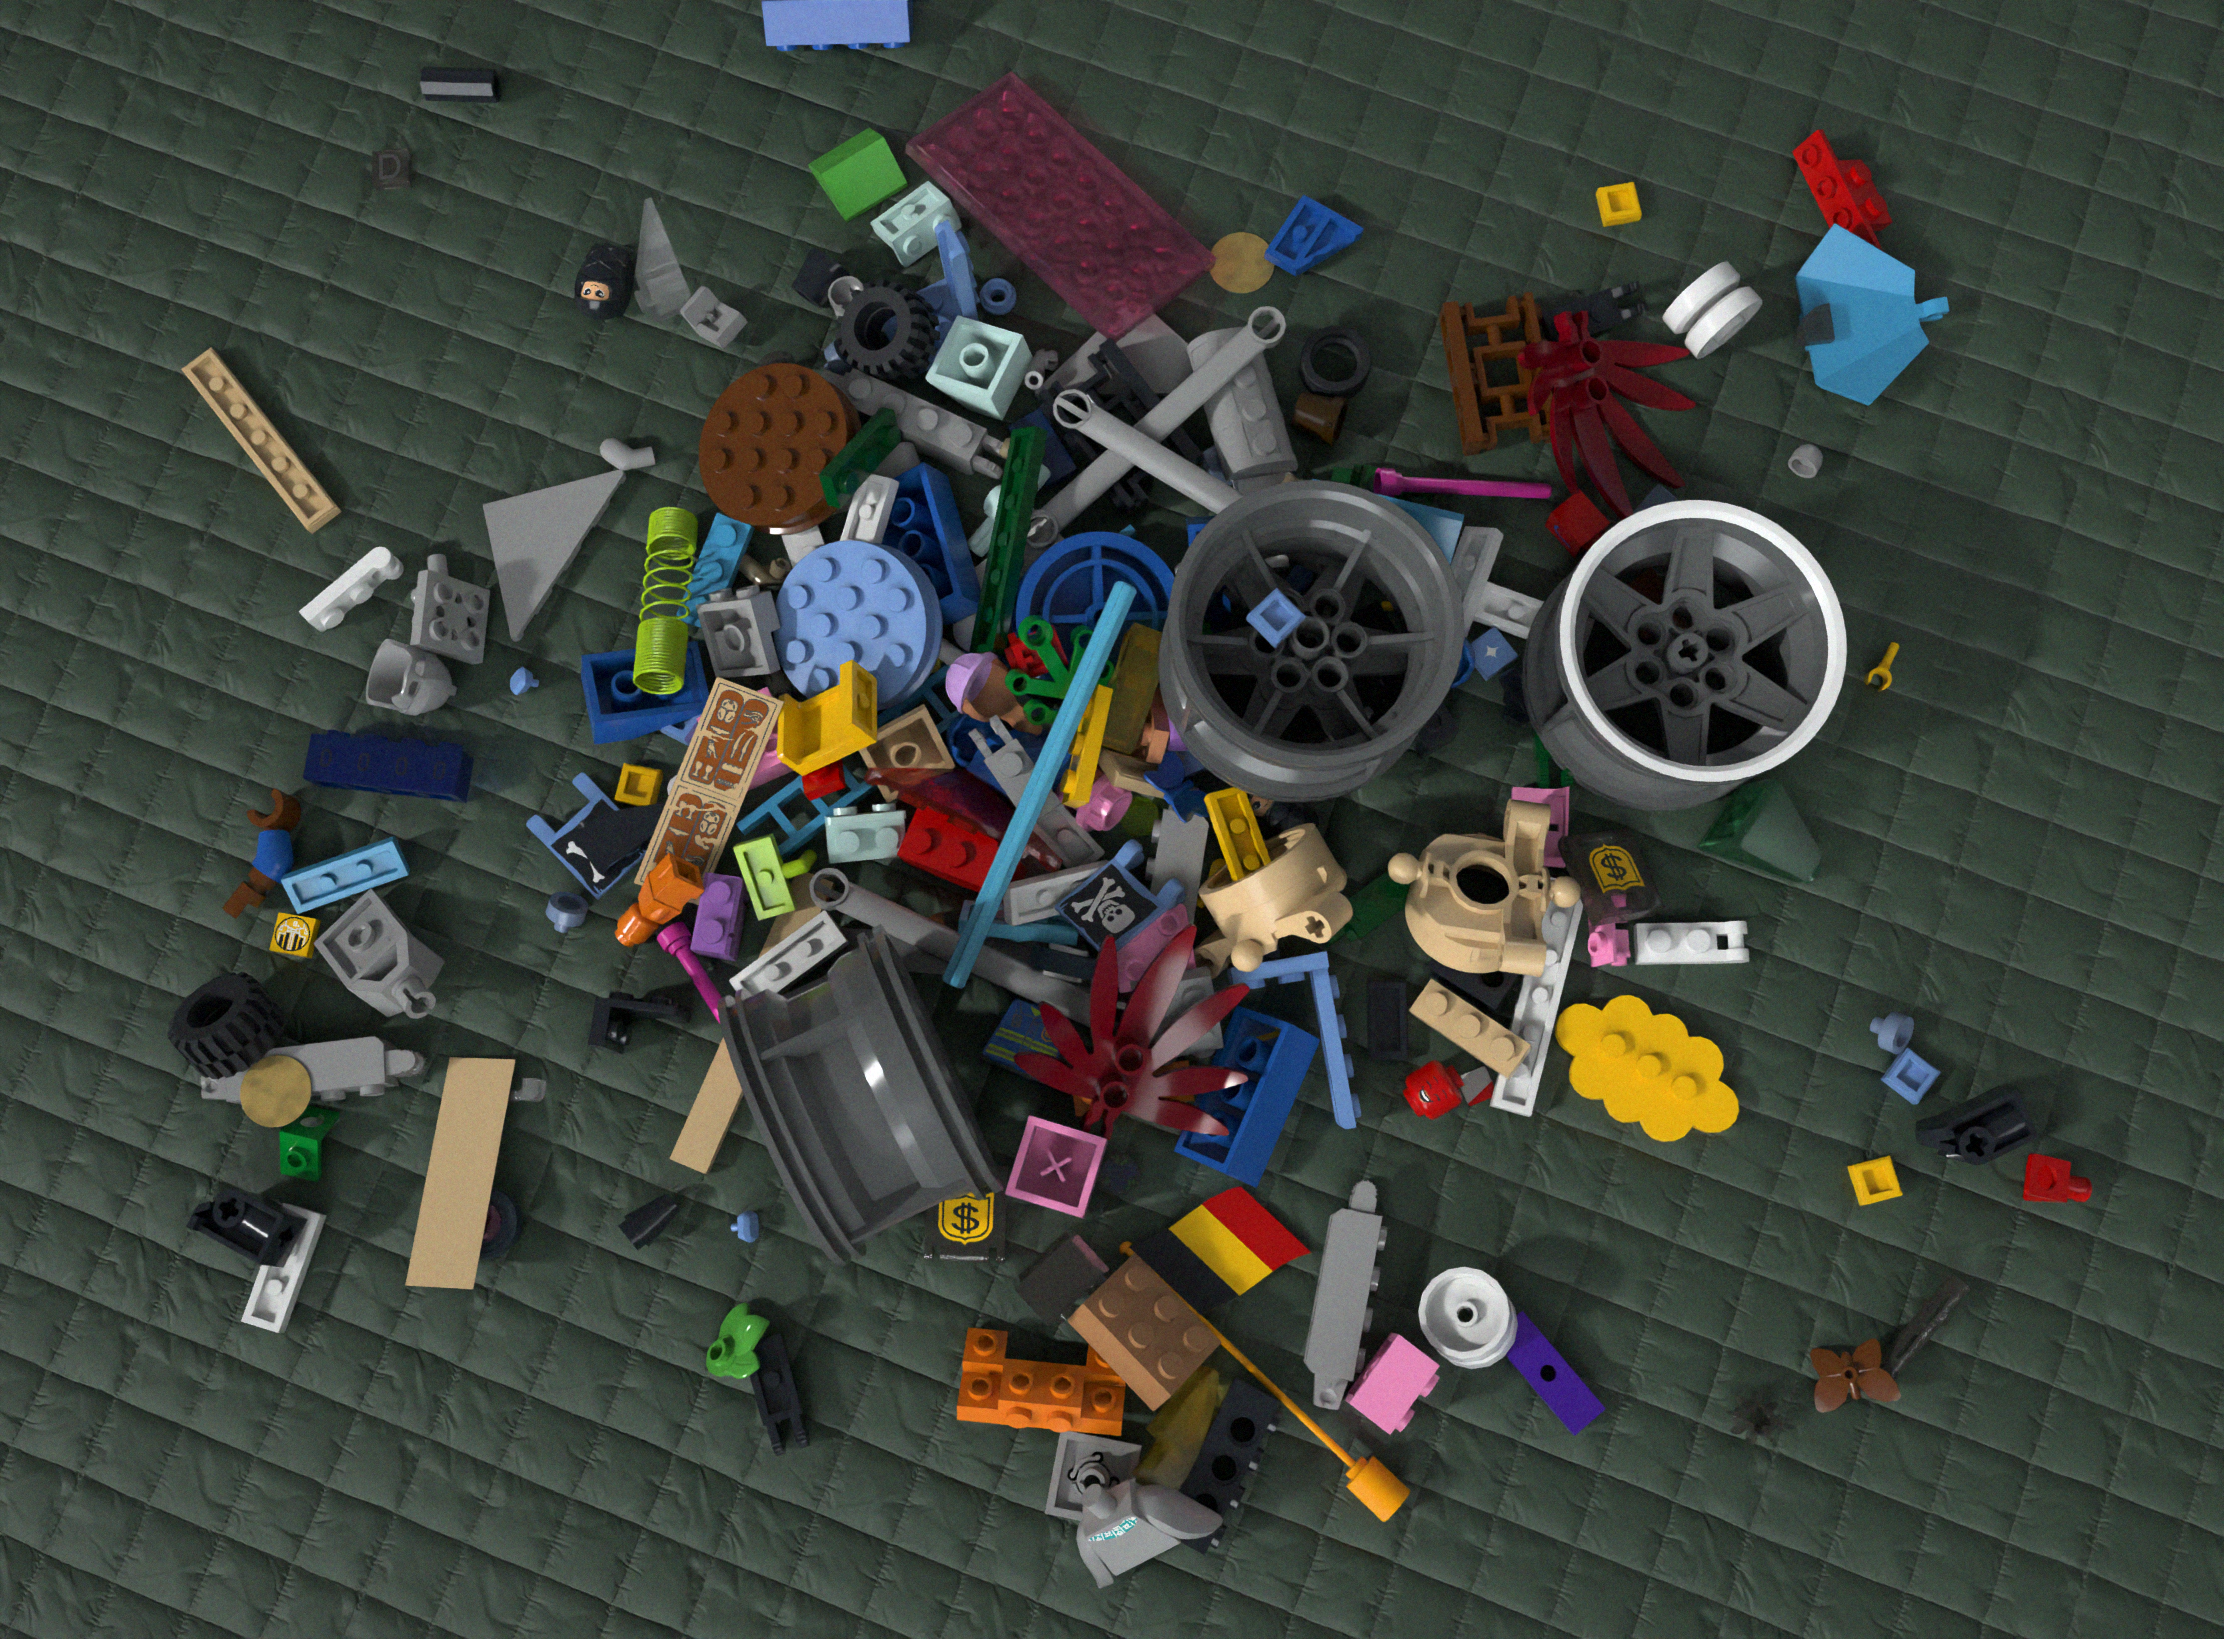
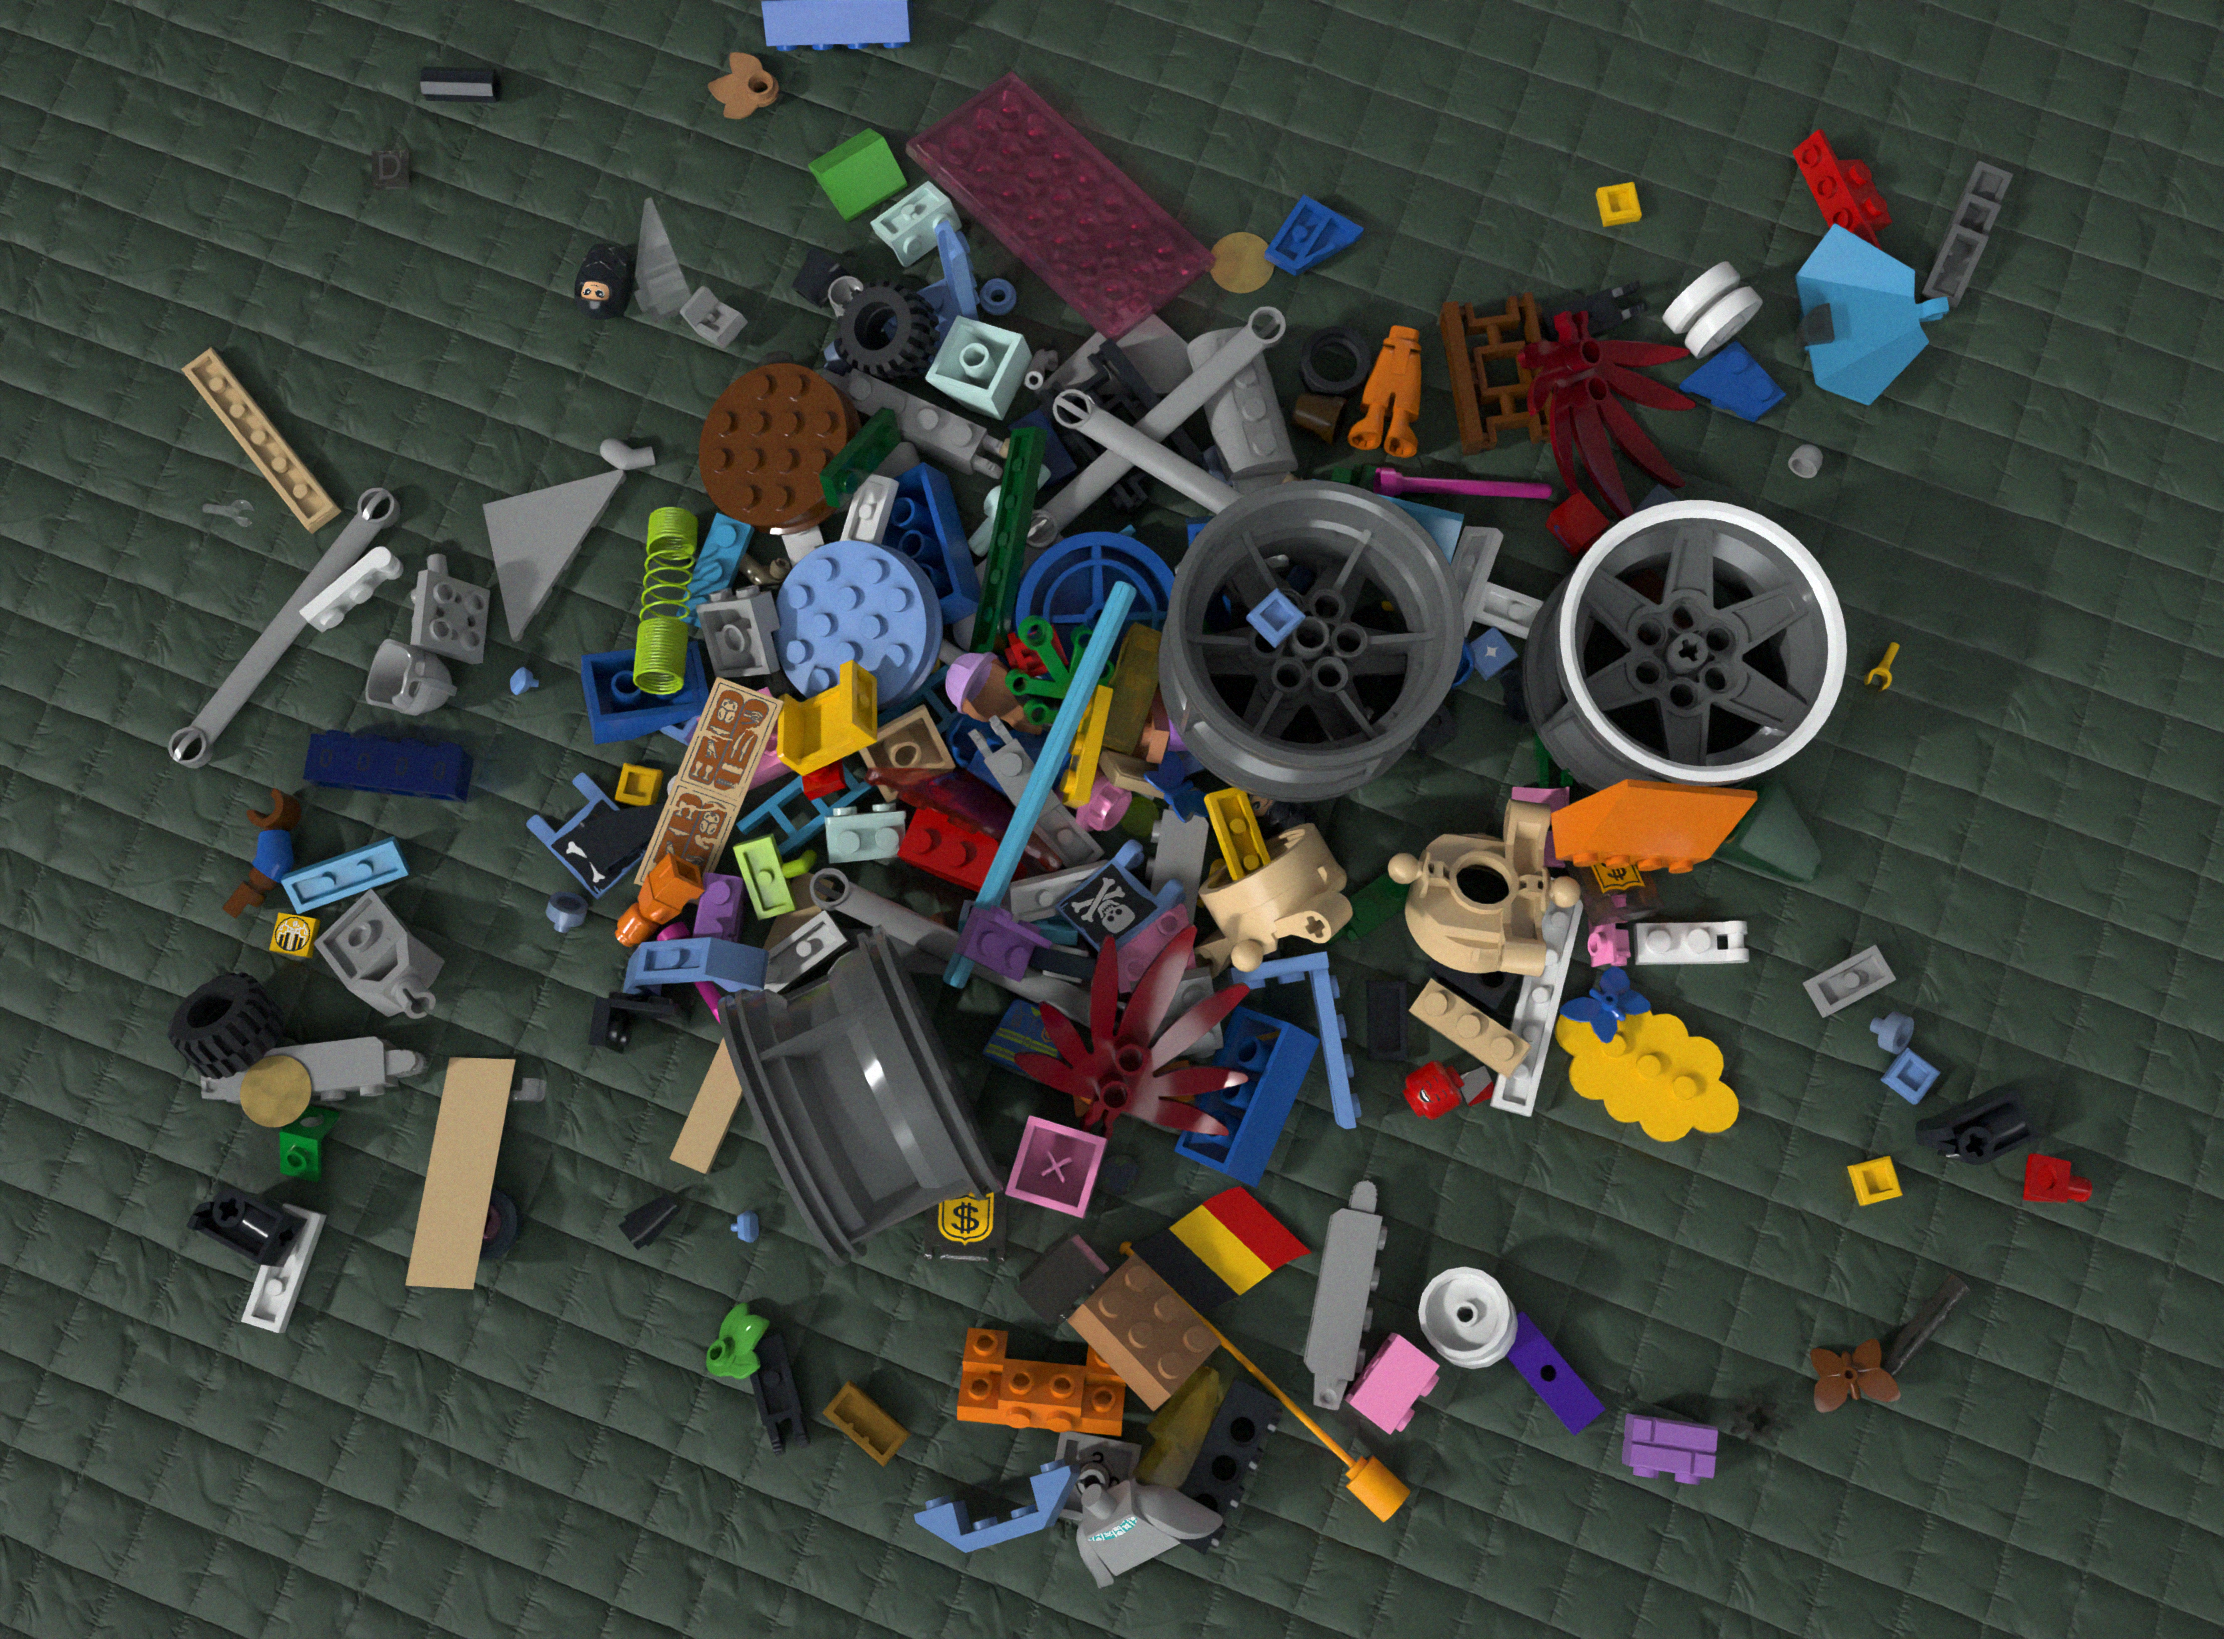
(231, 511): none -> clear hand
(282, 630): none -> light grey piece
(695, 960): none -> medium blue slope
(740, 87): none -> medium nougat plate
(867, 1423): none -> pearl gold plate
(952, 1523): none -> medium blue slope
(999, 942): none -> medium lavender bracket
(1392, 395): none -> orange piece
(1607, 1007): none -> blue piece
(1648, 825): none -> orange slope
(1669, 1446): none -> medium lavender brick
(1735, 383): none -> blue wing
(1849, 981): none -> light grey plate
(1966, 233): none -> dark grey slope

